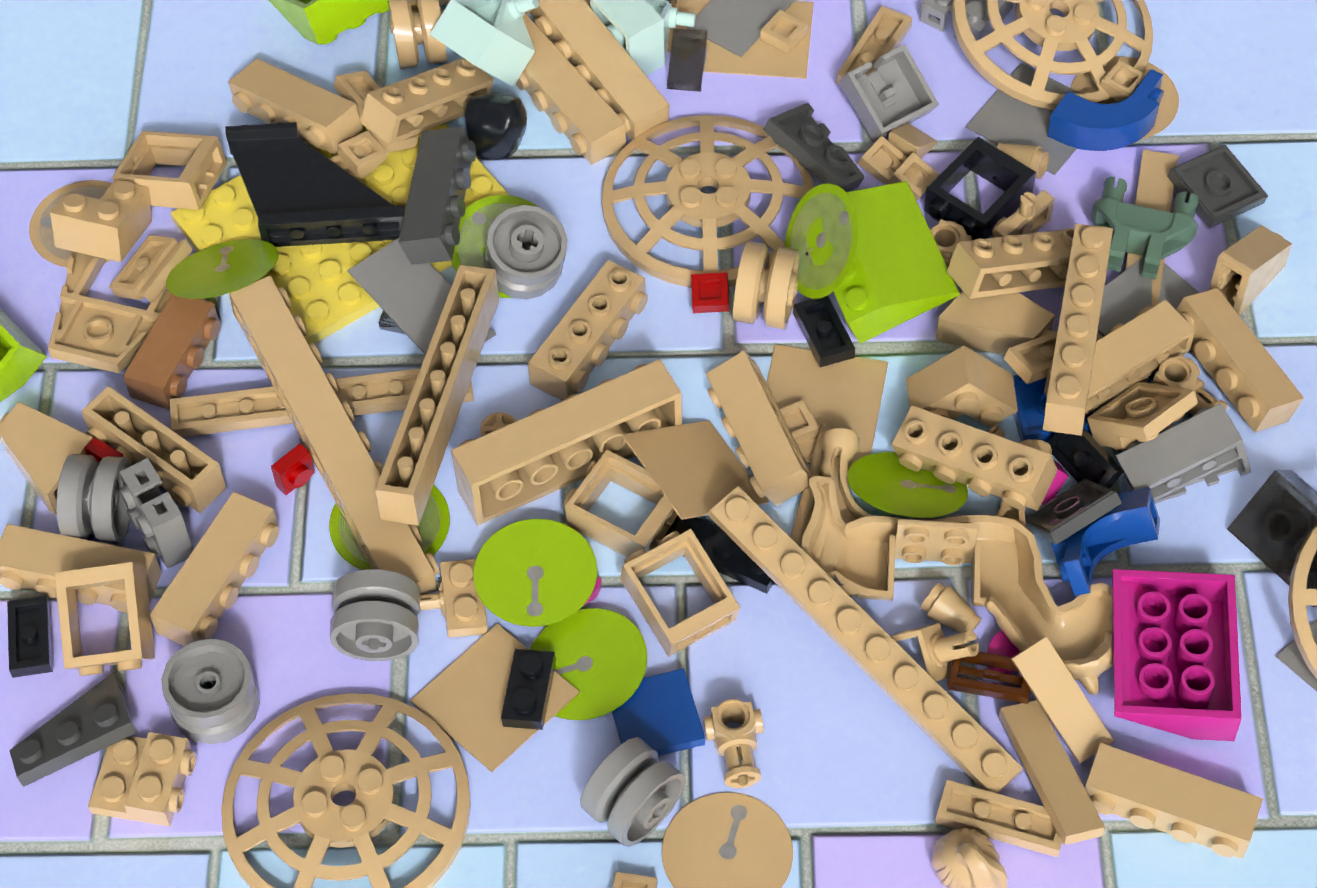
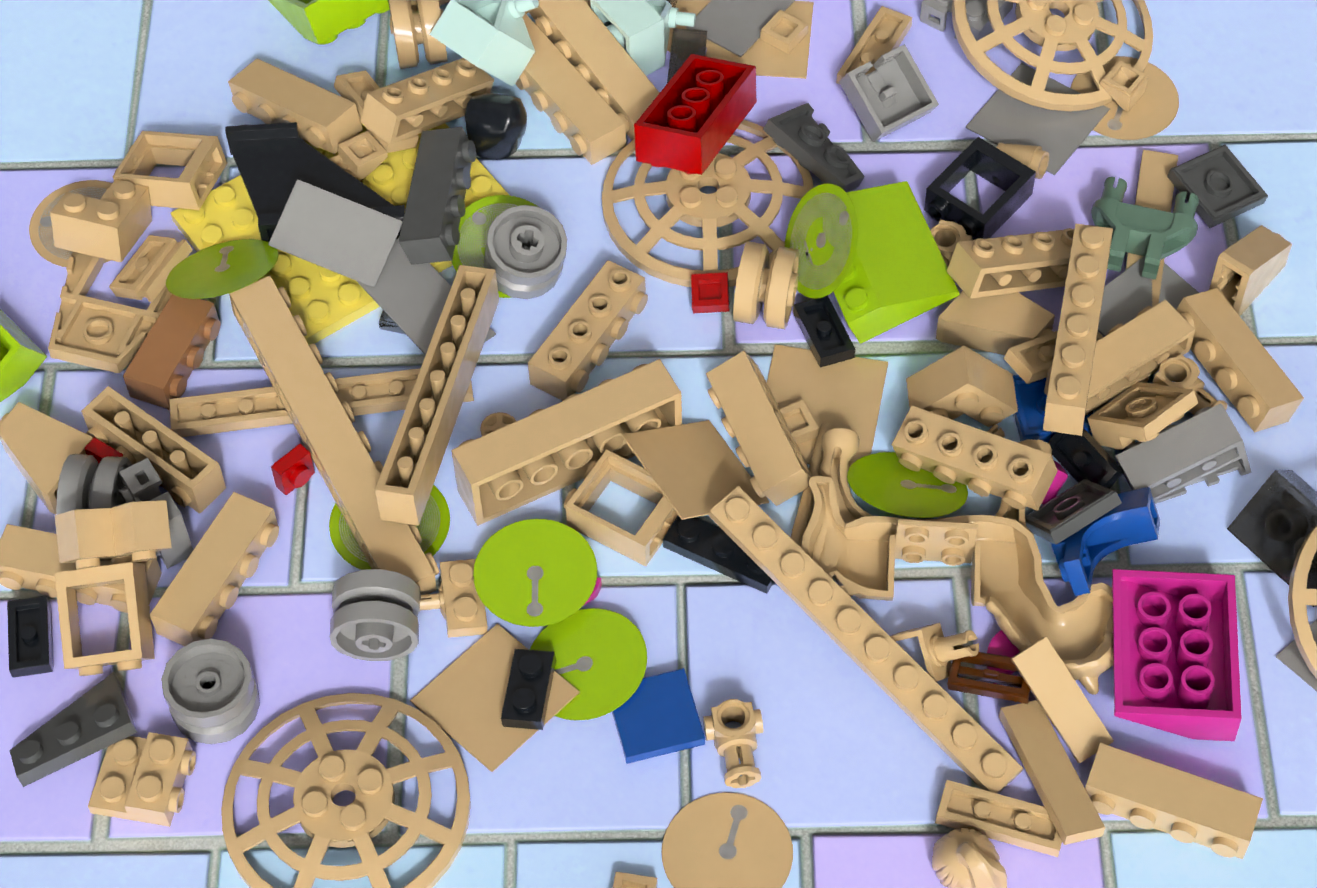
(116, 534): none -> tan brick
(335, 233): none -> light grey piece
(632, 791): light grey wheel -> none
(695, 114): none -> red brick
(697, 626): tan window -> none
(892, 166): tan slope -> none
(910, 139): tan slope -> none
(950, 609): tan cone -> none
(1030, 216): tan plate -> none
(1107, 126): blue arch -> none

